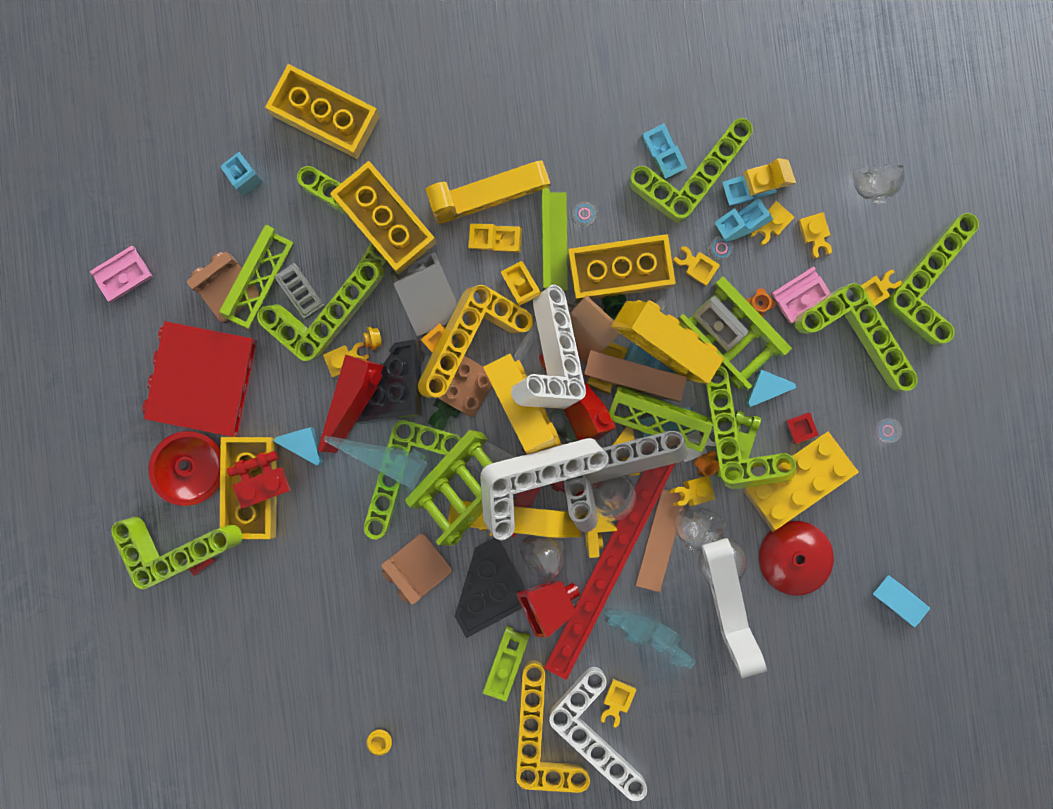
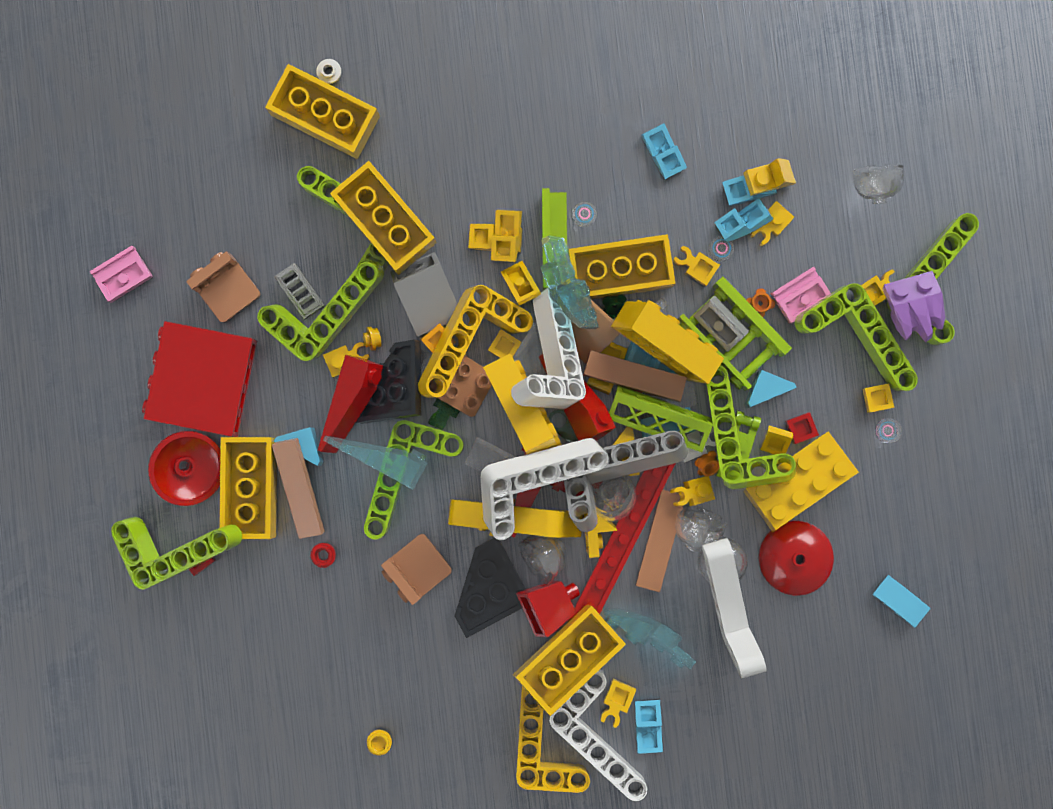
(241, 174): medium azure slope -> none
(247, 274): lime fence -> none
(260, 487): red plate -> none
(298, 488): none -> nougat tile
(315, 555): none -> red plate
(329, 78): none -> white plate
(439, 480): lime fence -> none
(486, 193): yellow beam -> none
(504, 344): none -> yellow plate
(506, 664): lime plate -> none
(507, 235): none -> yellow slope
(568, 292): none -> clear light blue slope
(569, 659): none -> yellow brick
(648, 726): none -> medium azure slope
(699, 177): lime beam -> none
(776, 440): none -> yellow plate
(814, 230): yellow plate -> none
(878, 398): none -> yellow plate
(916, 305): none -> medium lavender plate

